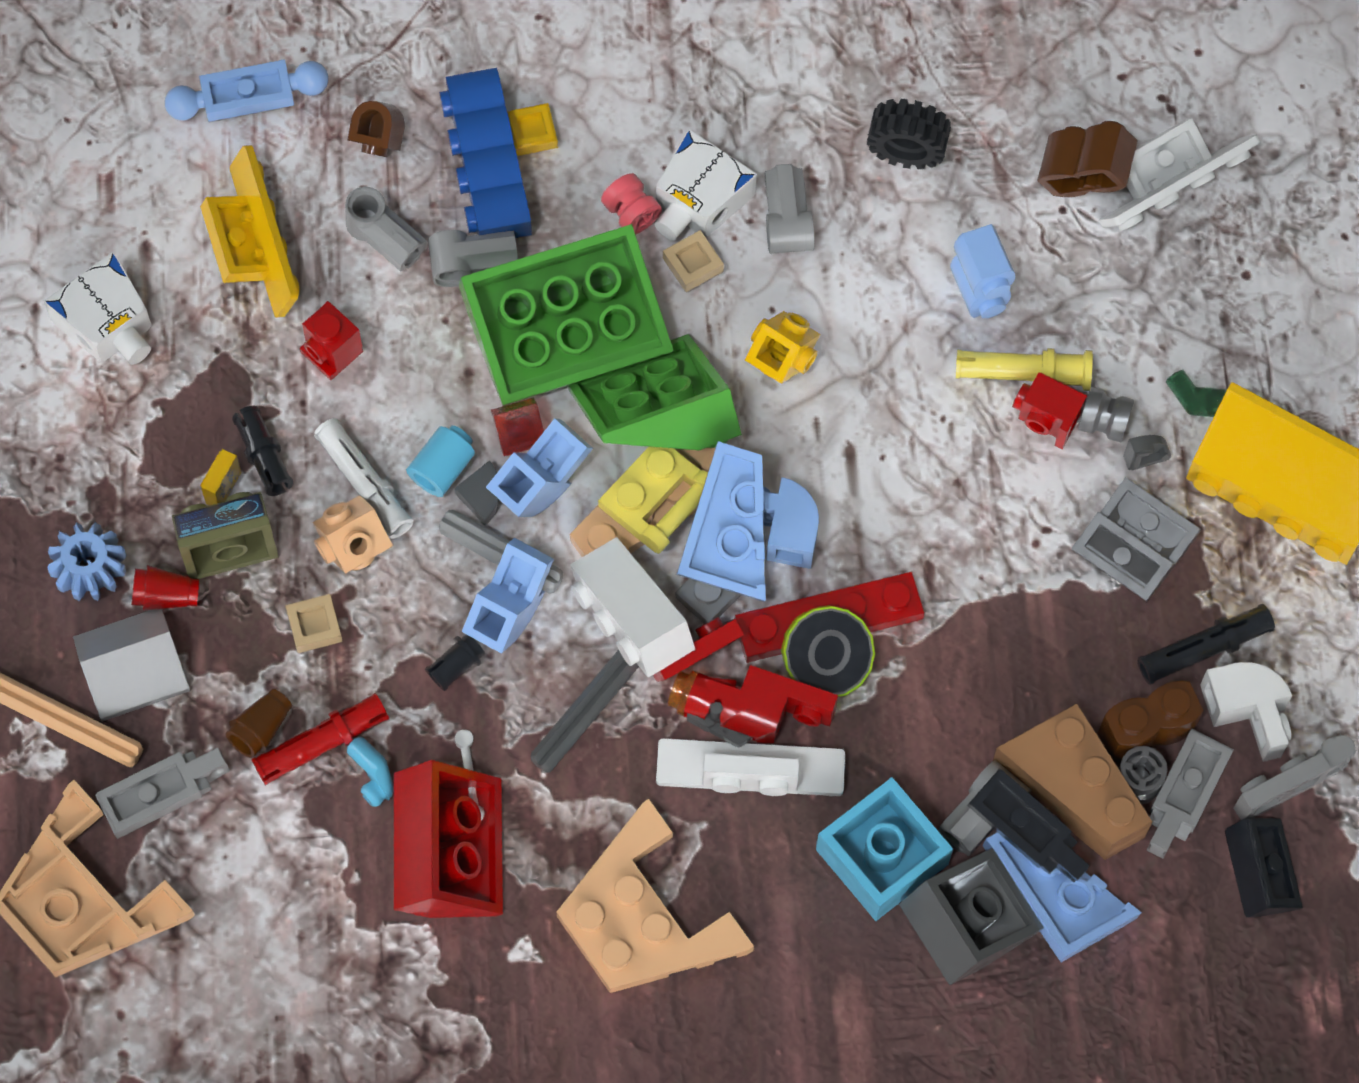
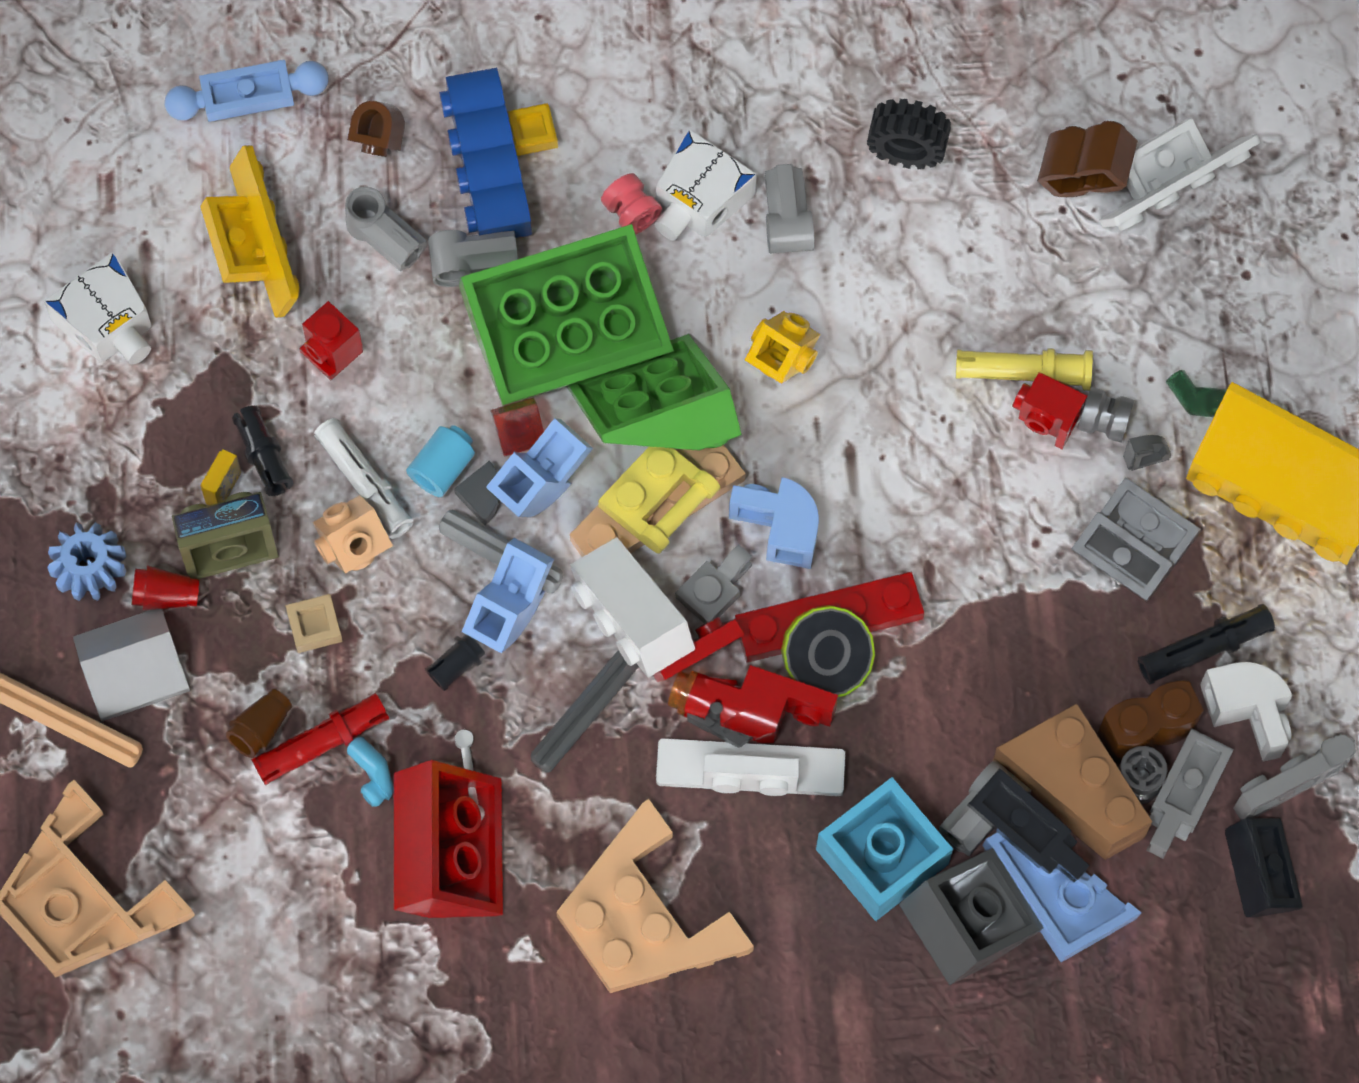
(159, 790): light grey hinge -> none
(693, 261): tan plate -> none
(727, 529): light blue wing -> none
(982, 272): light blue brick -> none

